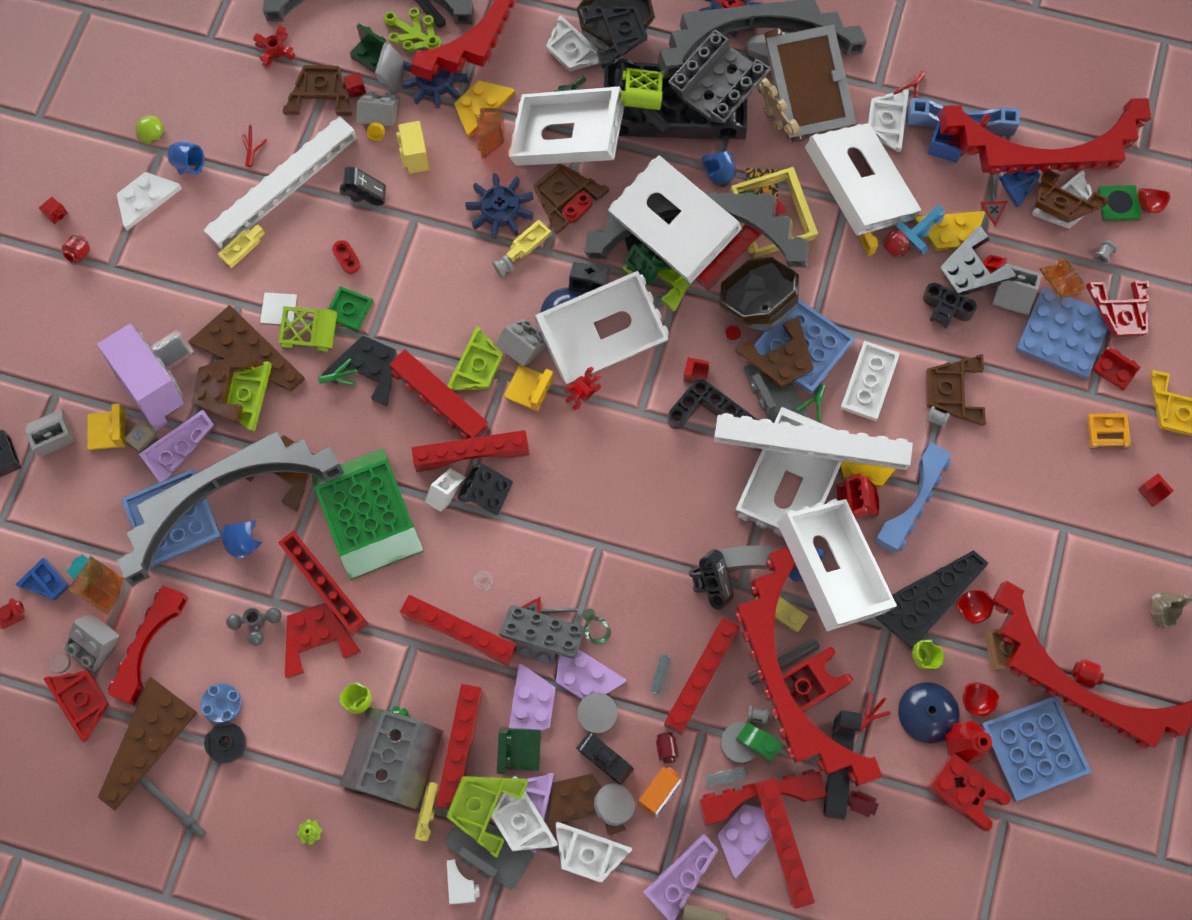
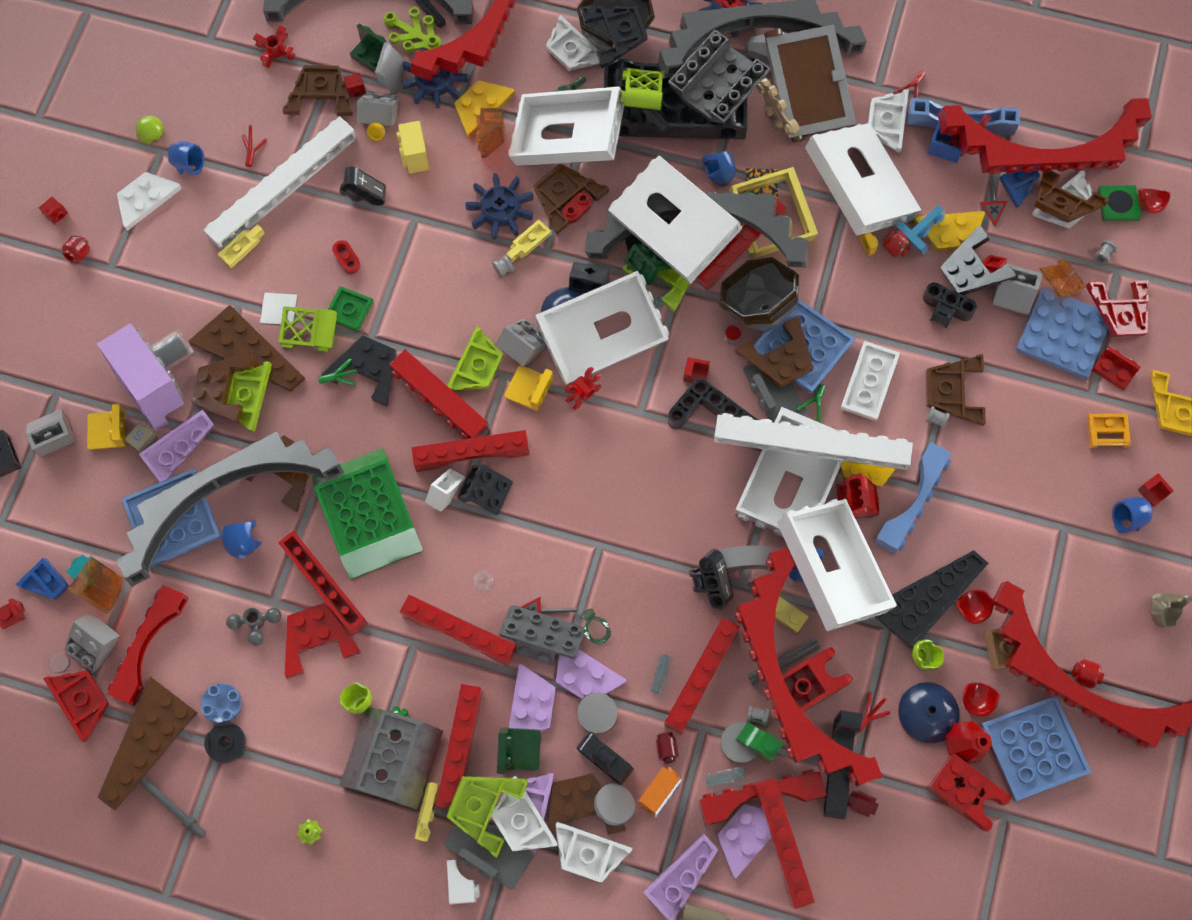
(1133, 509): none -> blue piece

